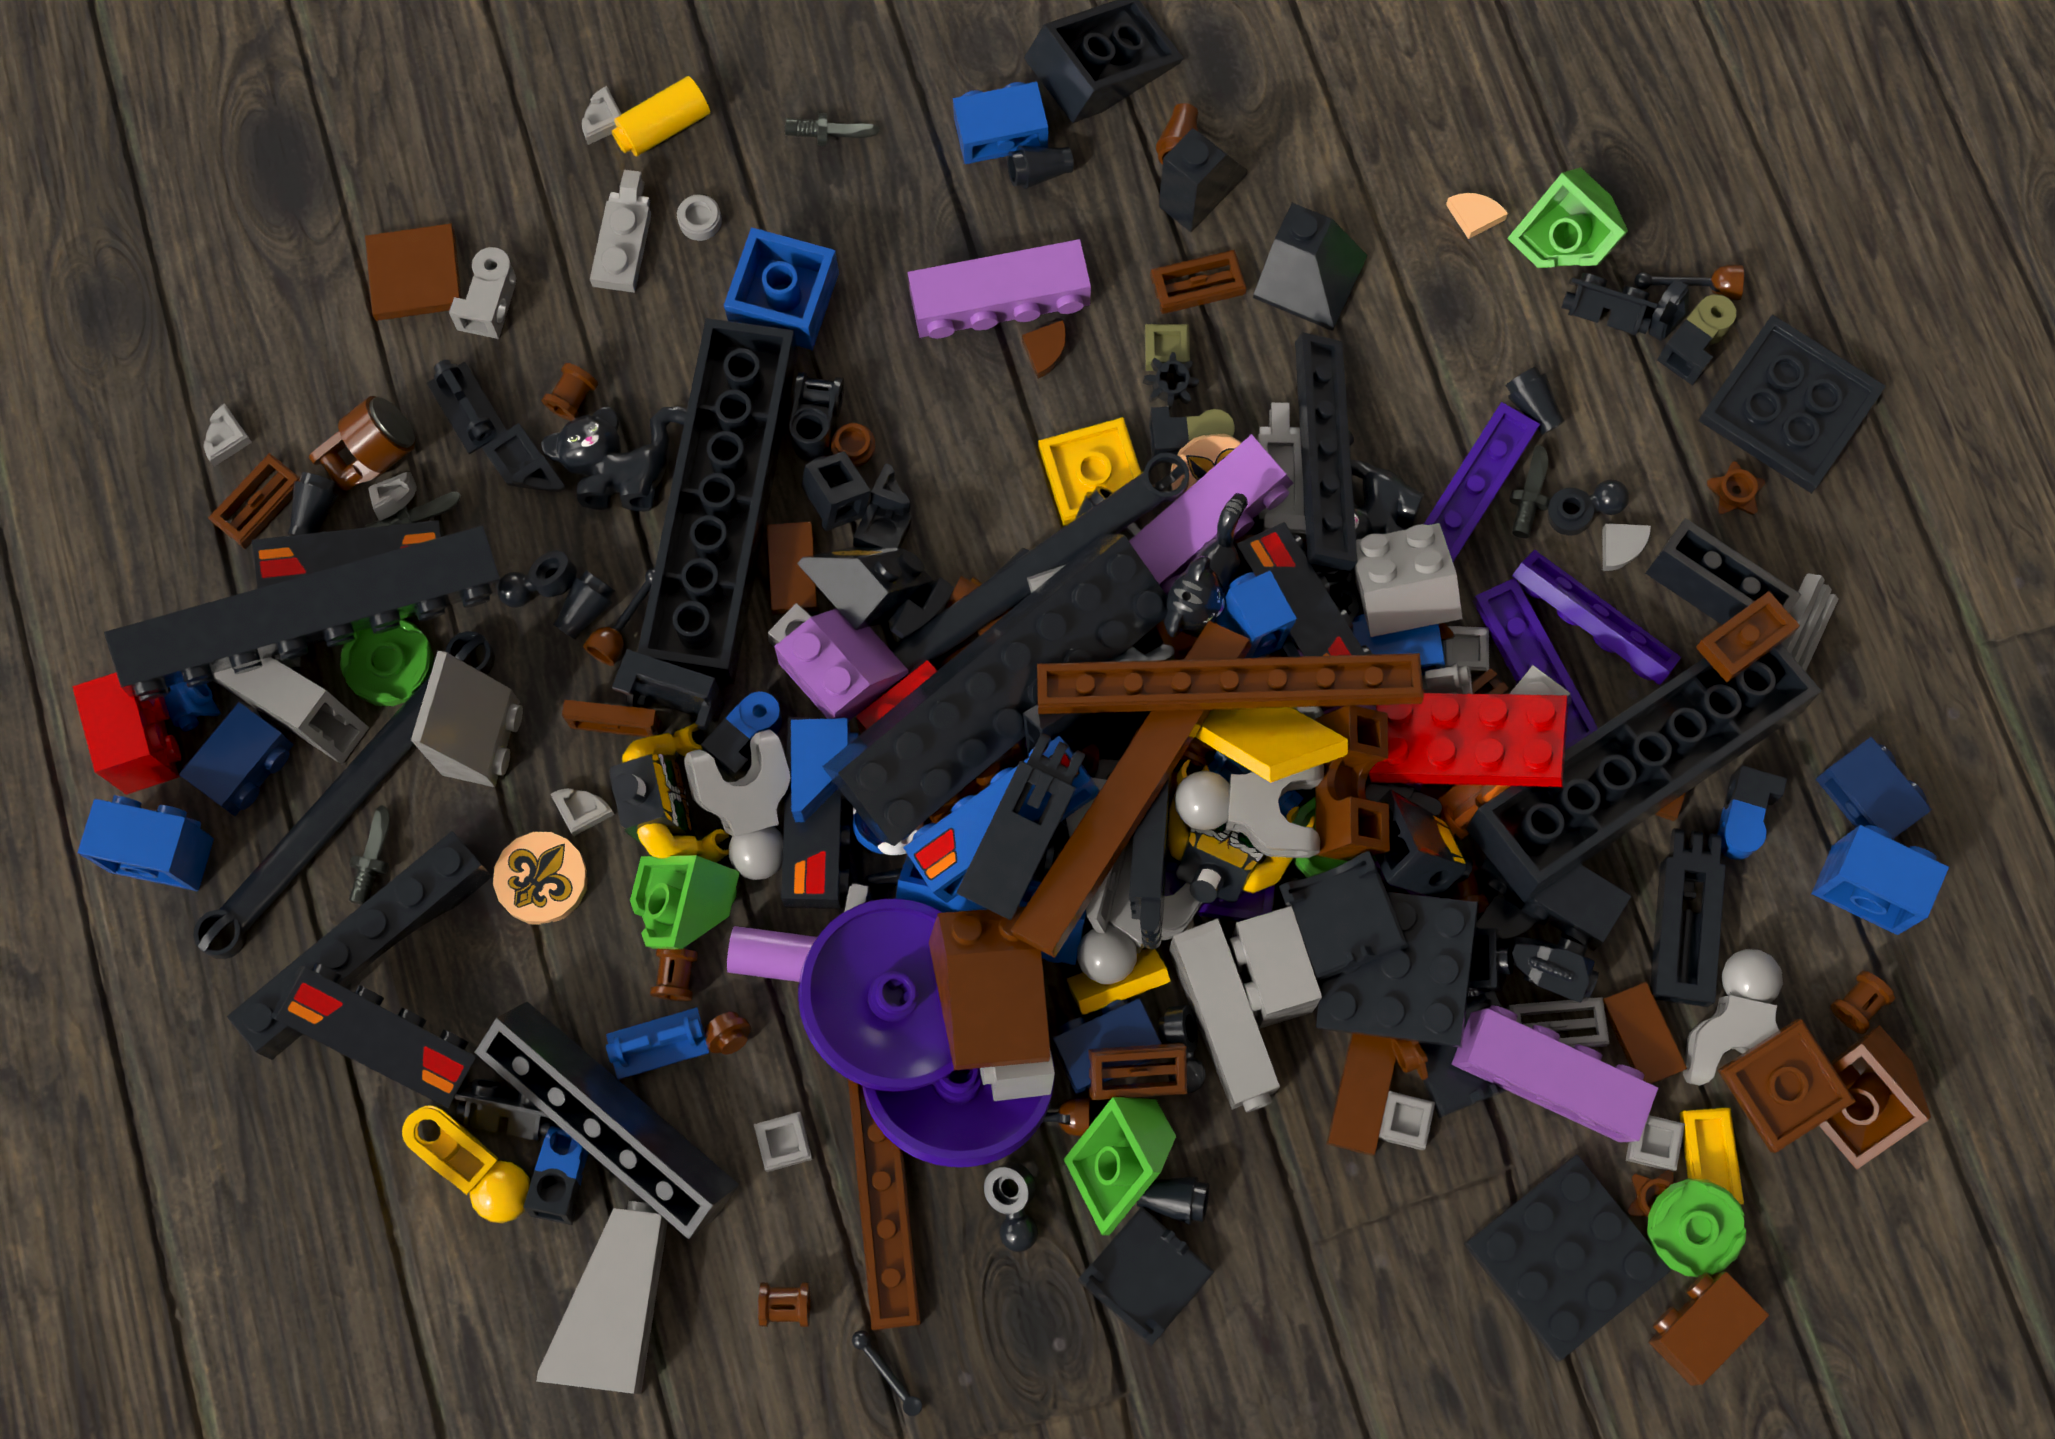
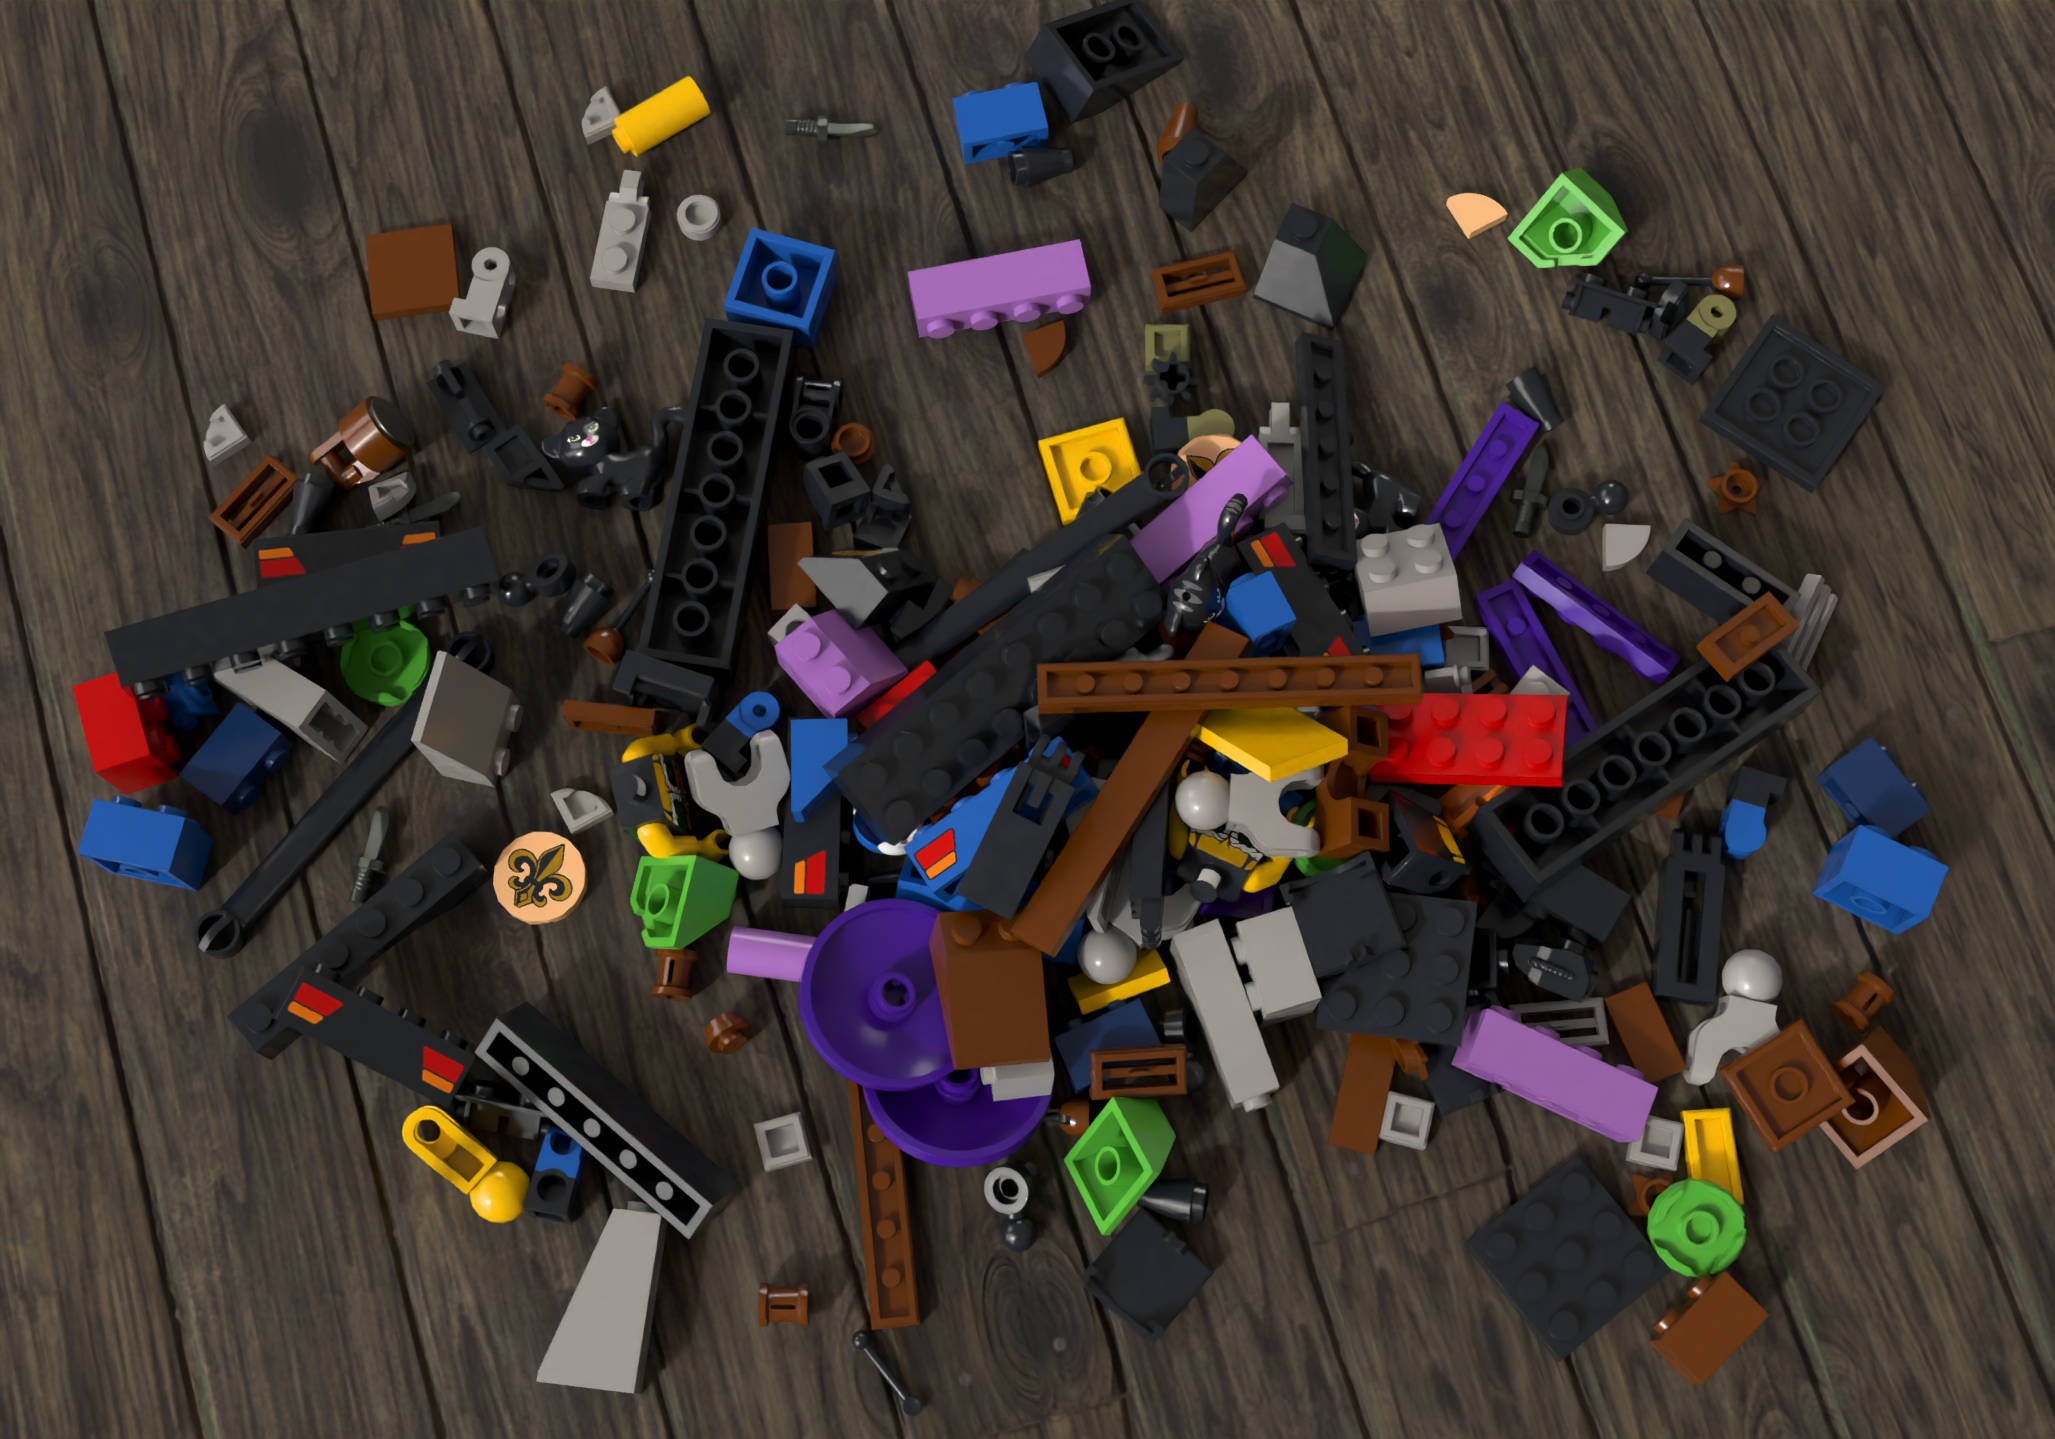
(656, 1043): blue hinge -> none

